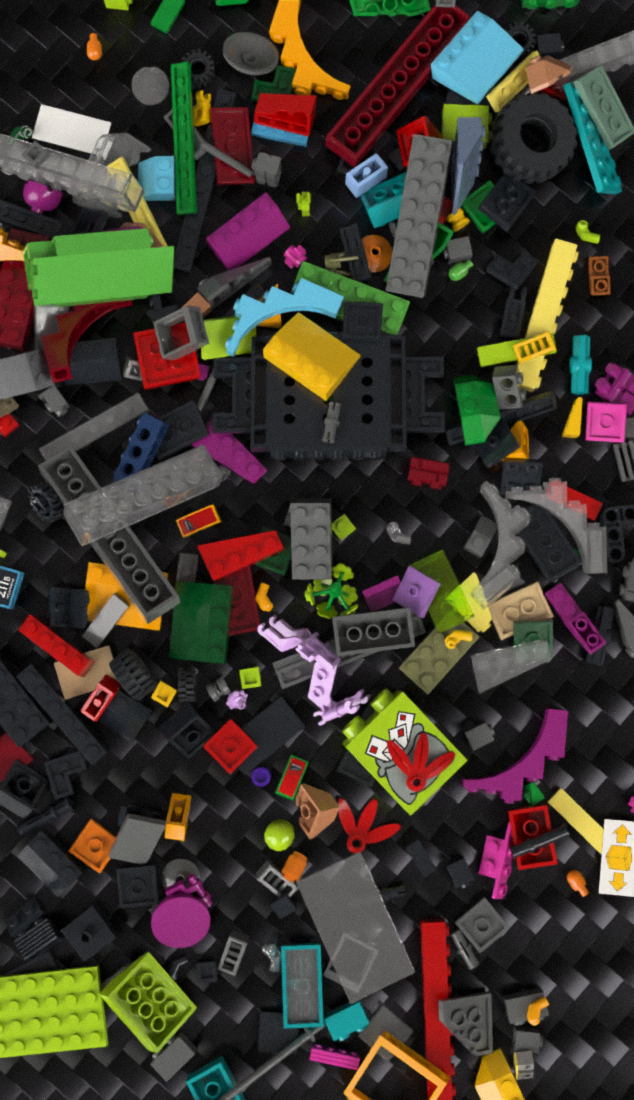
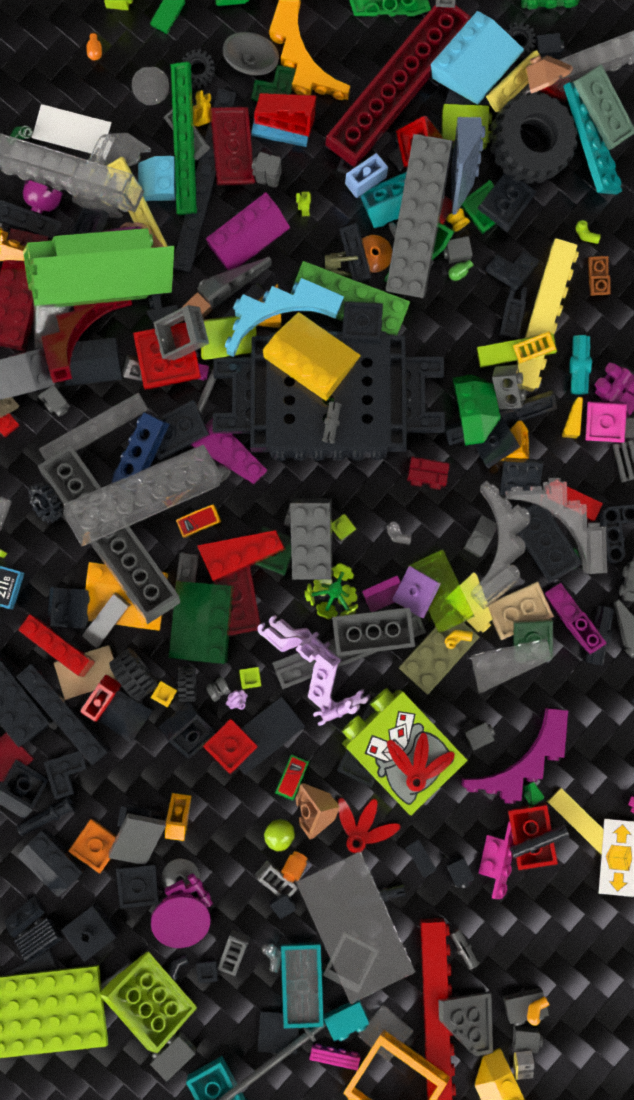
(35, 154): dark grey plate -> none
(227, 159): dark grey bar -> none
(261, 776): dark purple tile -> none
(262, 599): light orange arm -> none
(295, 256): dark pink gear -> none
(482, 924): dark grey plate -> none
(577, 882): orange cylinder -> none

